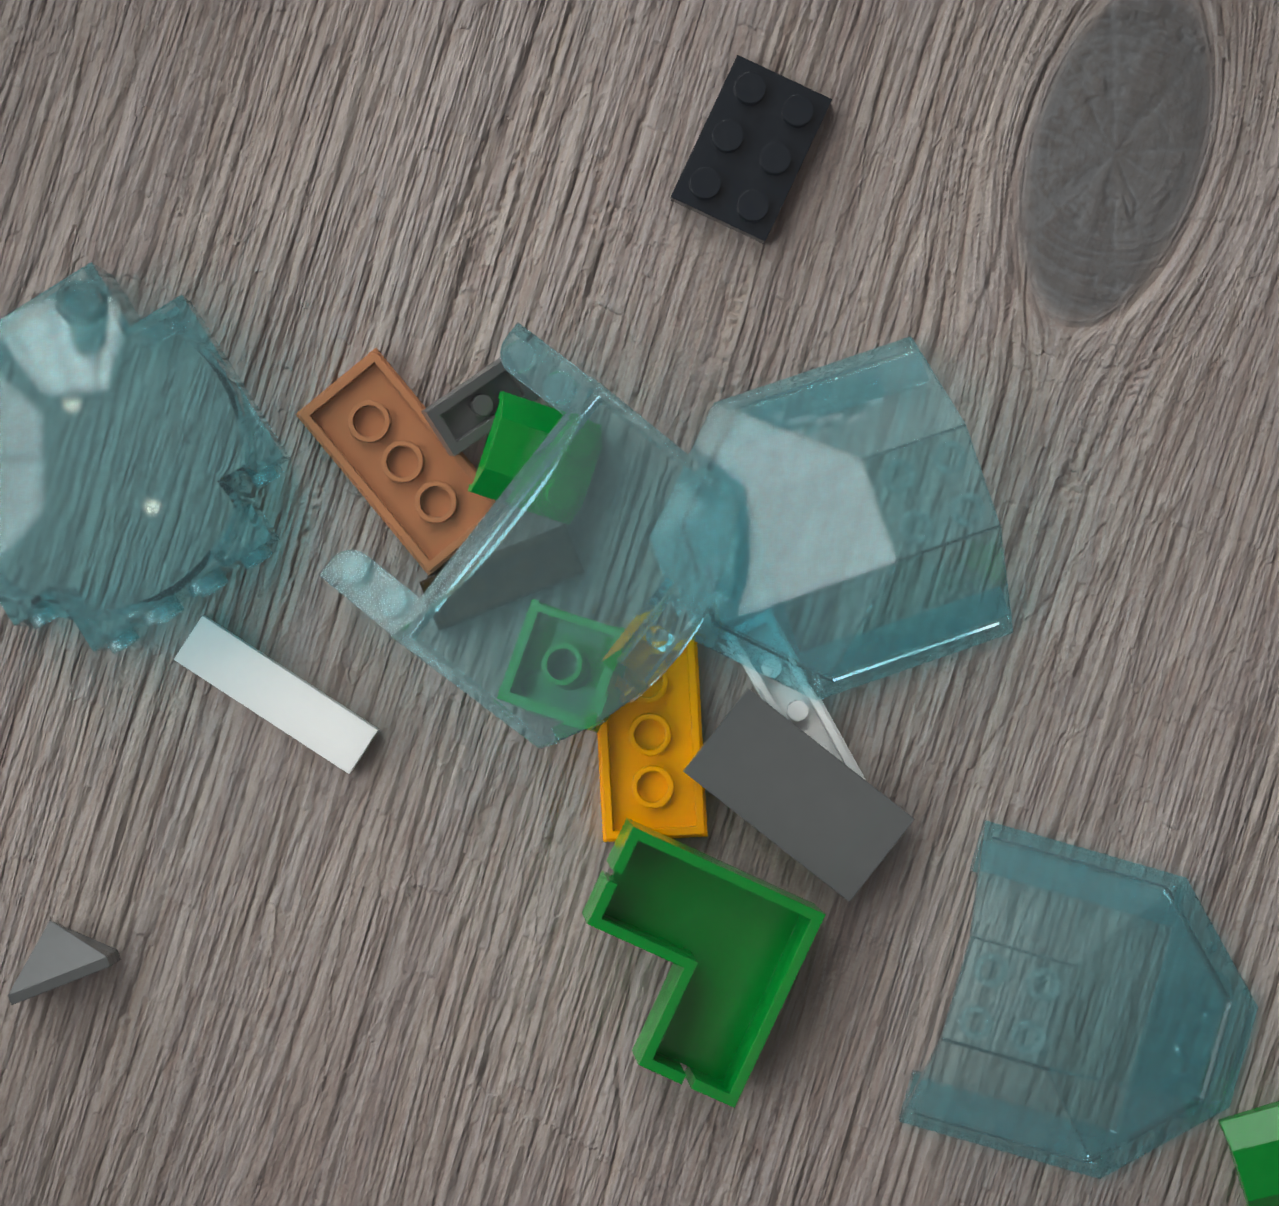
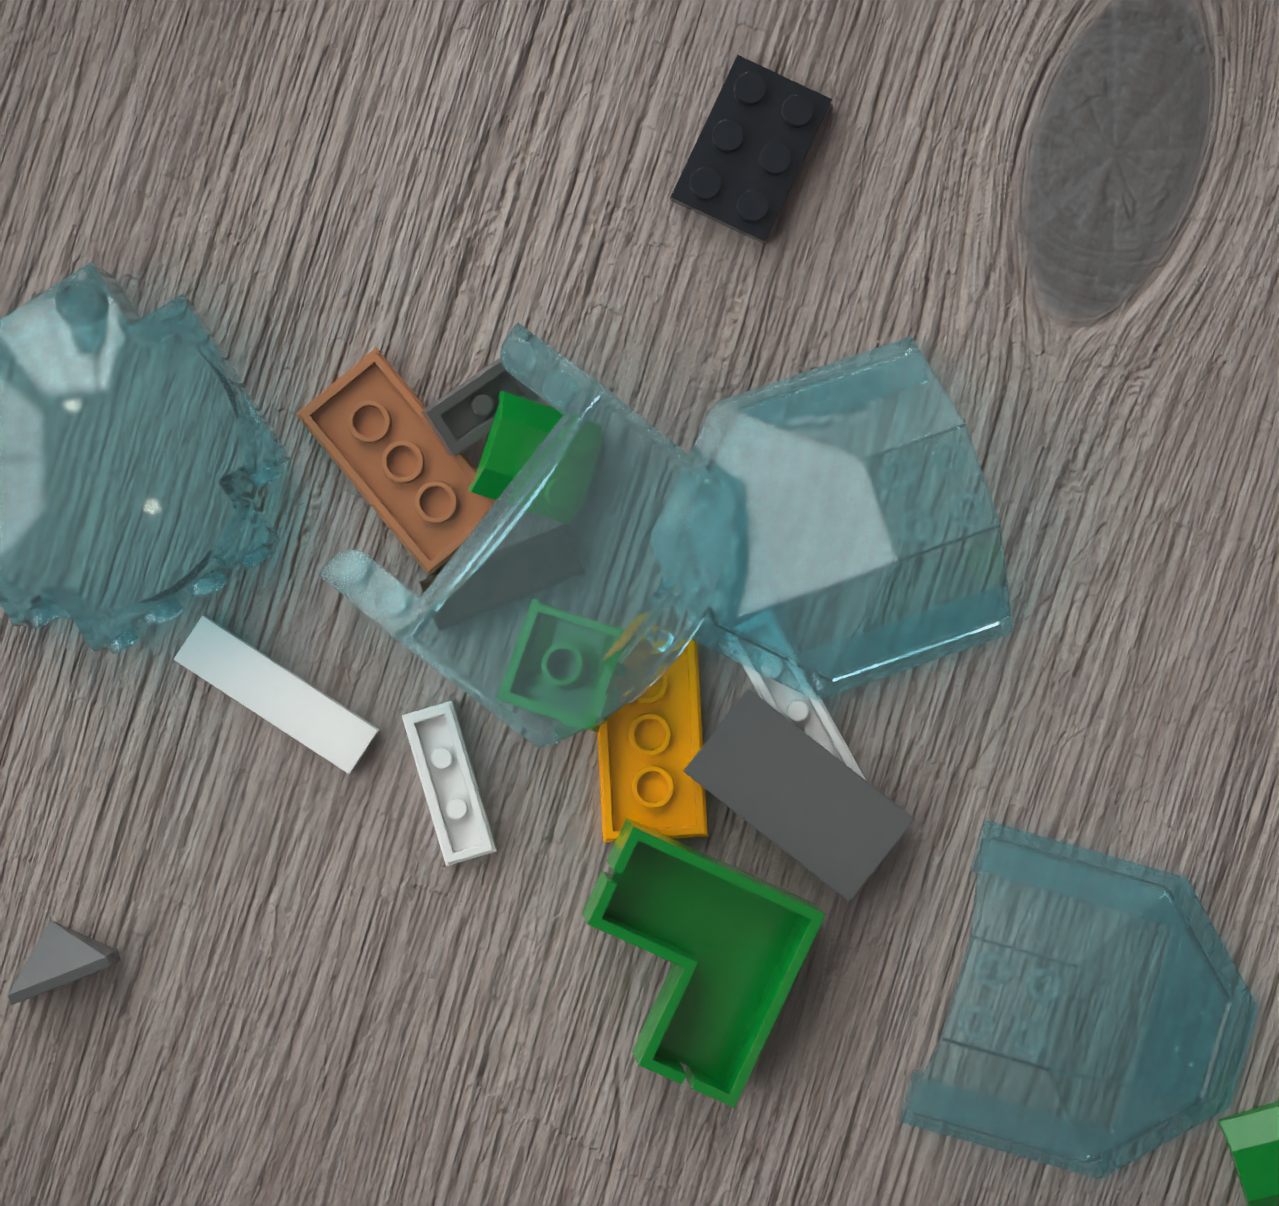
(449, 783): none -> white tile

